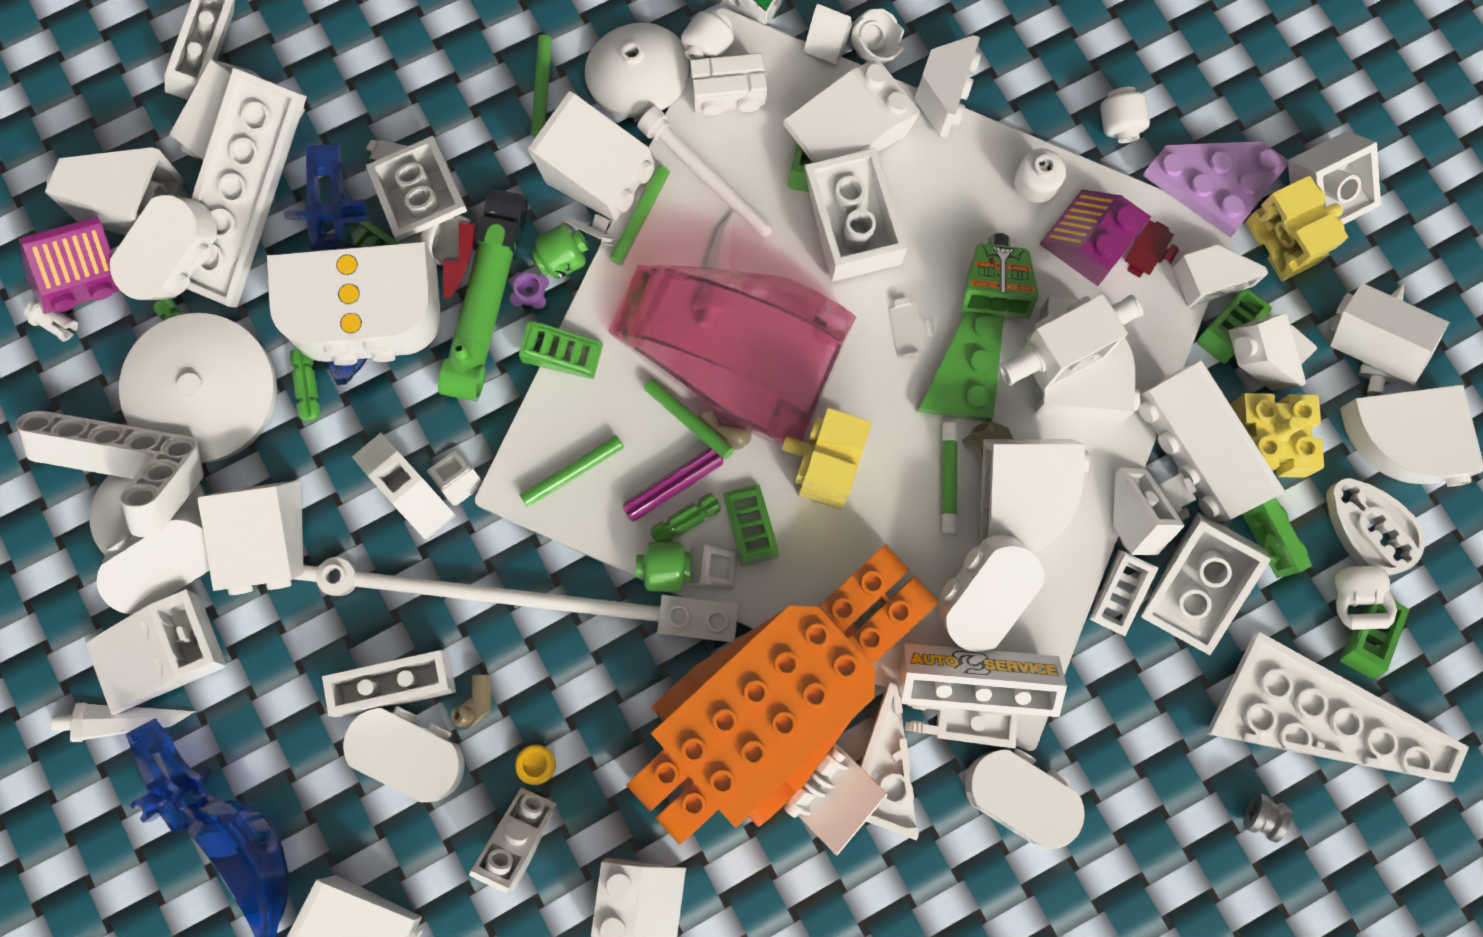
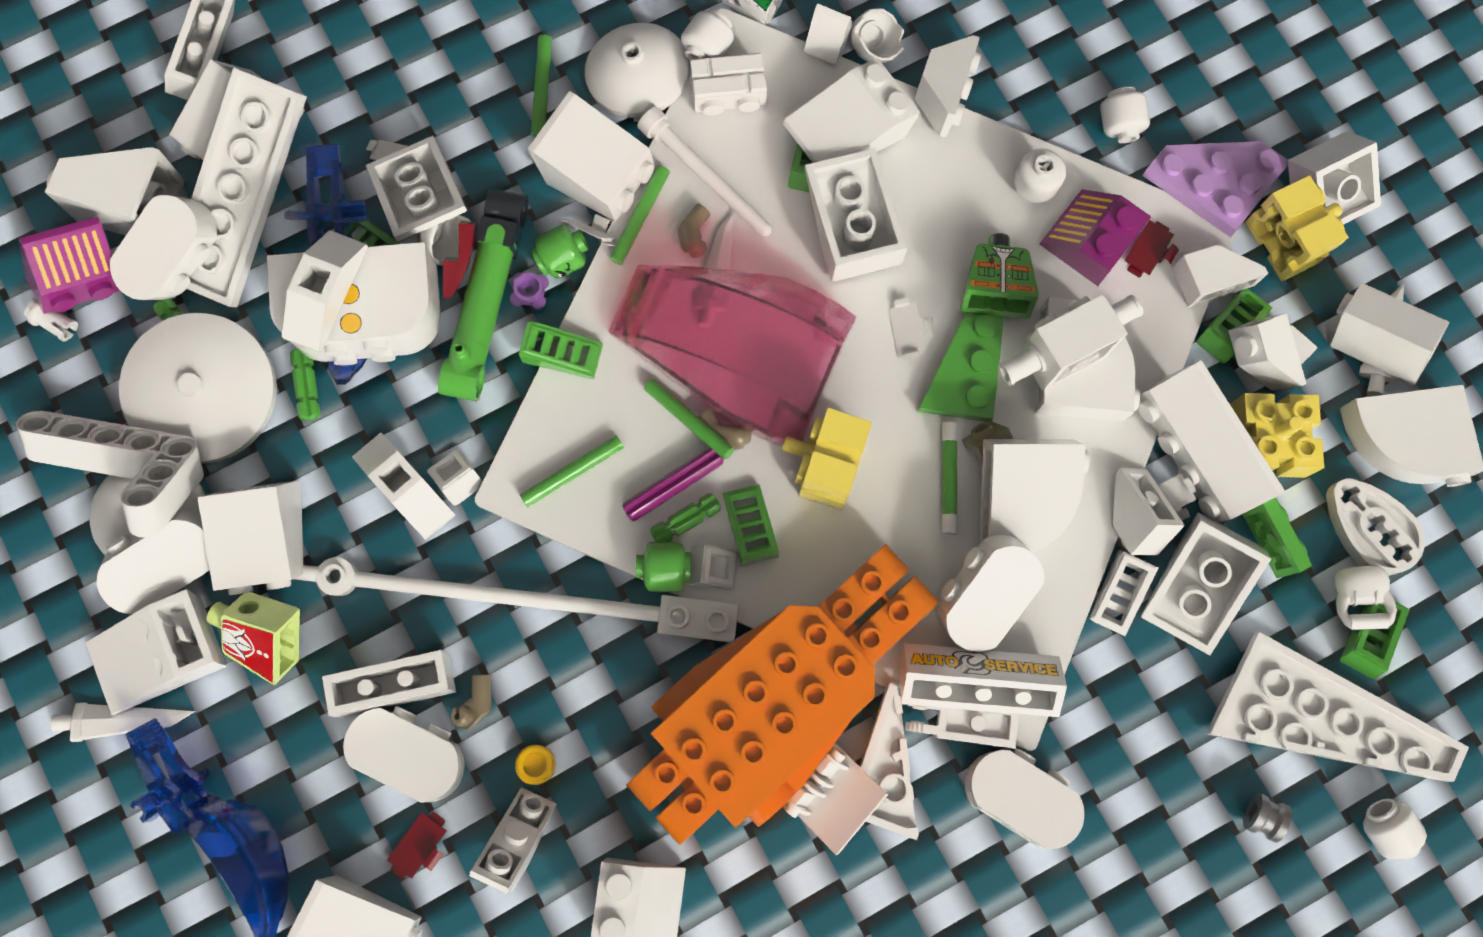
(259, 634): none -> yellowish green torso
(320, 289): none -> white slope
(418, 846): none -> dark red piece
(689, 231): none -> dark tan arm
(1394, 829): none -> white head

